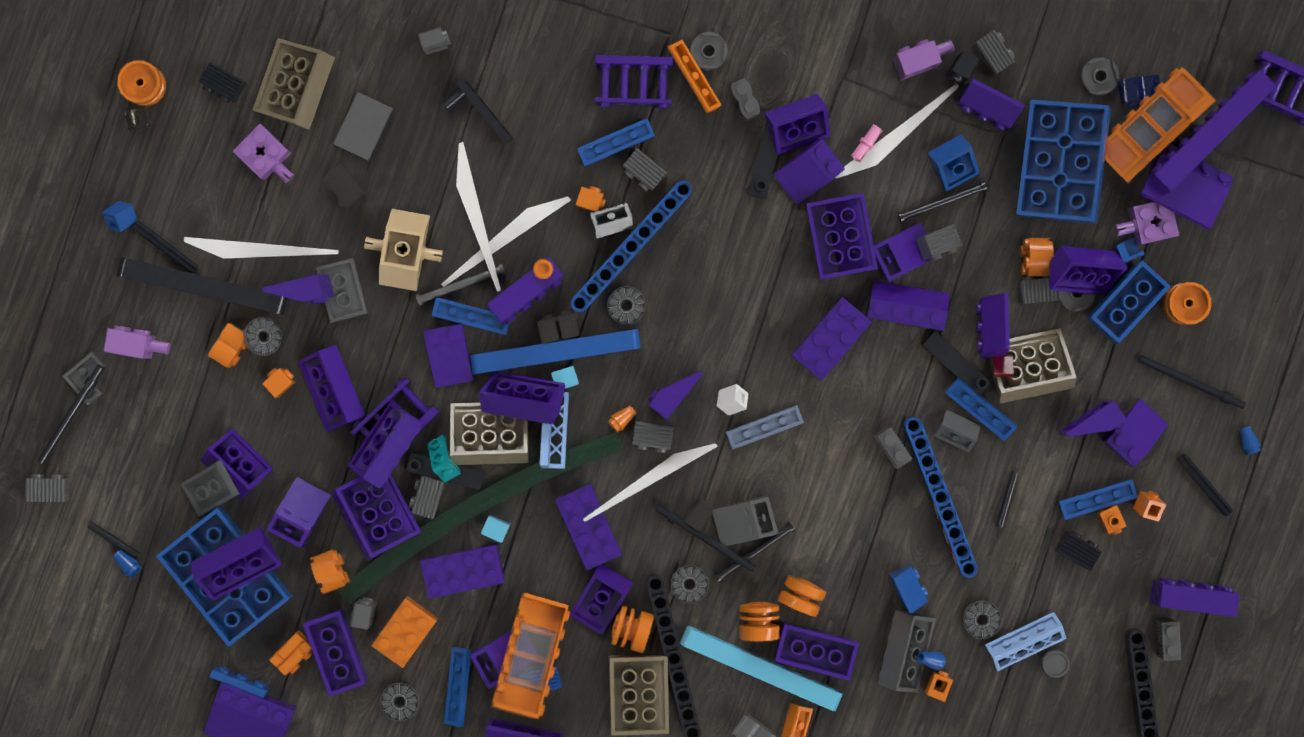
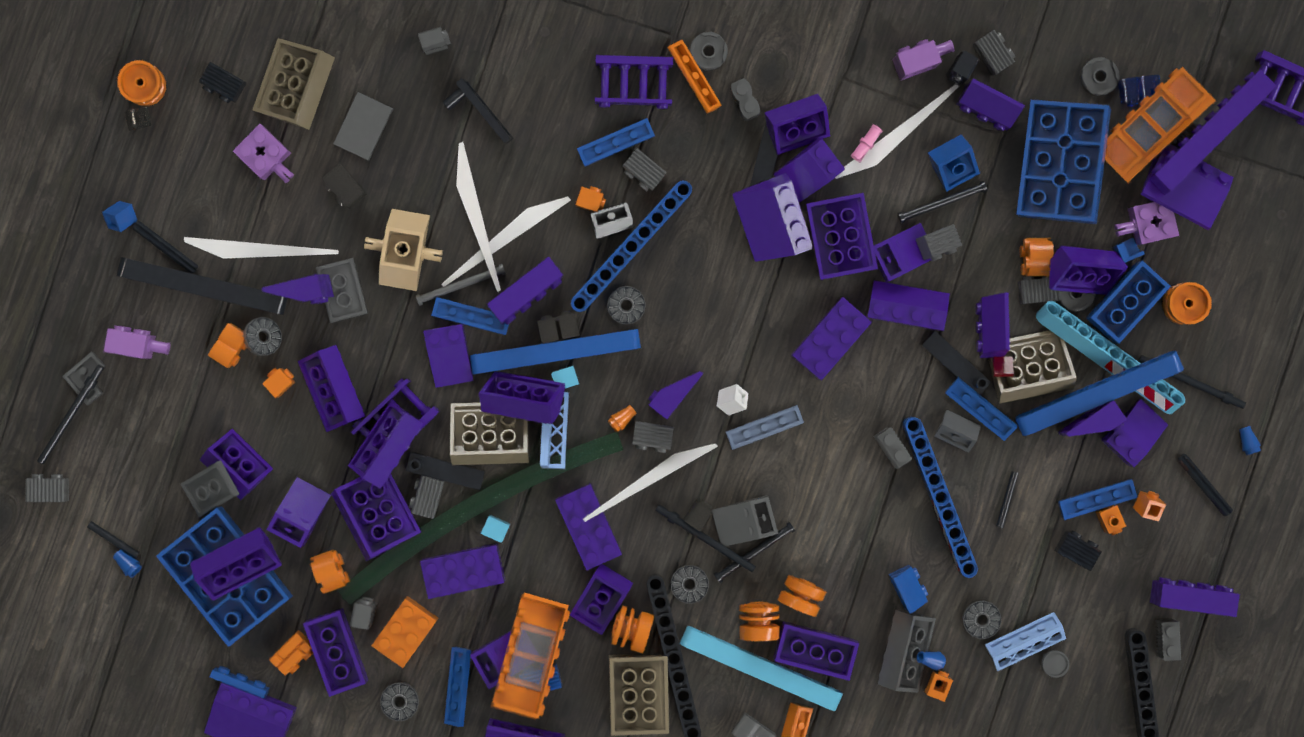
(440, 459): teal bracket -> none
(543, 269): orange tile -> none
(772, 219): none -> dark purple slope
(1099, 393): none -> blue beam
(1105, 353): none -> medium azure beam

